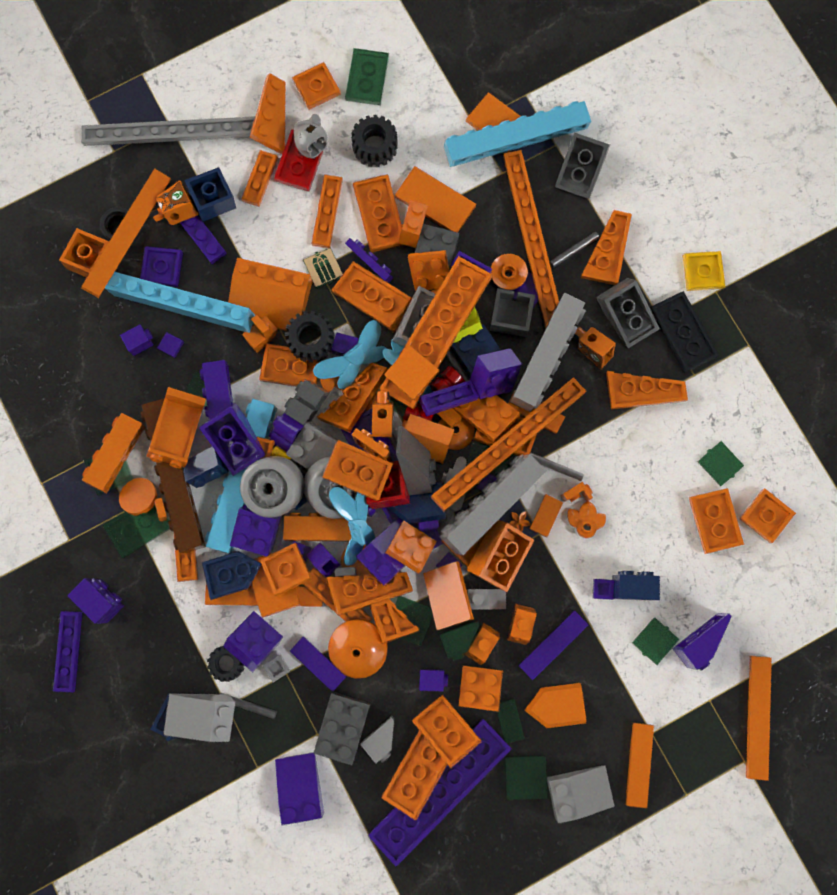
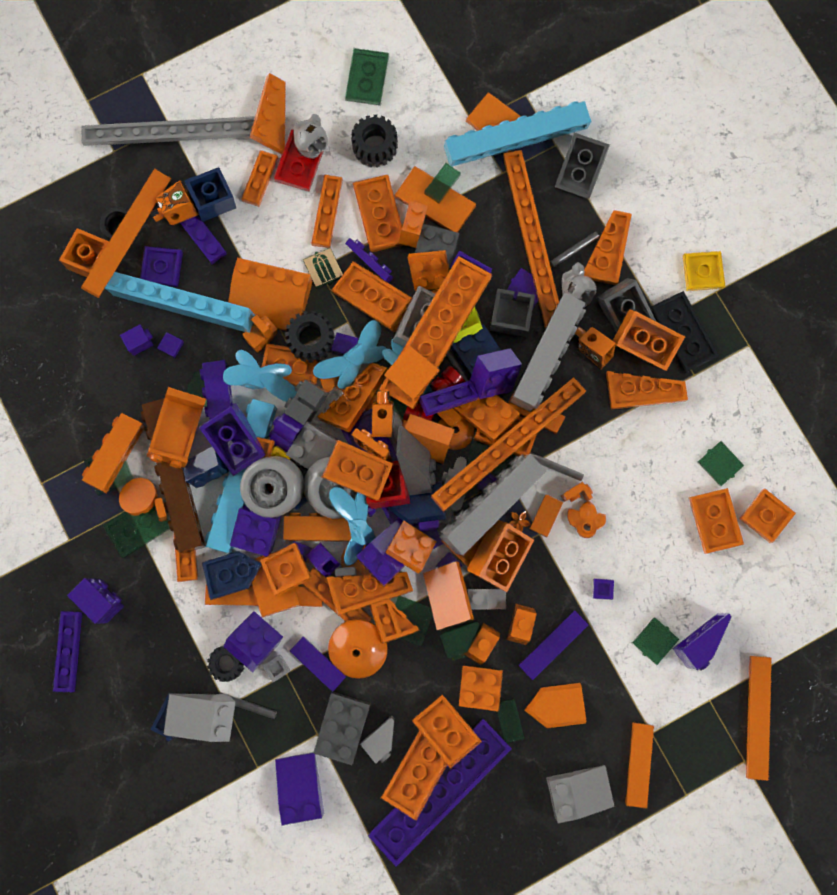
(253, 377): none -> medium azure piece
(316, 85): orange tile -> none
(433, 680): dark purple brick -> none
(442, 183): none -> clear green tile
(509, 263): orange dish -> none
(526, 777): clear green tile -> none
(578, 285): none -> light grey piece
(636, 587): dark blue brick -> none
(648, 339): none -> orange brick

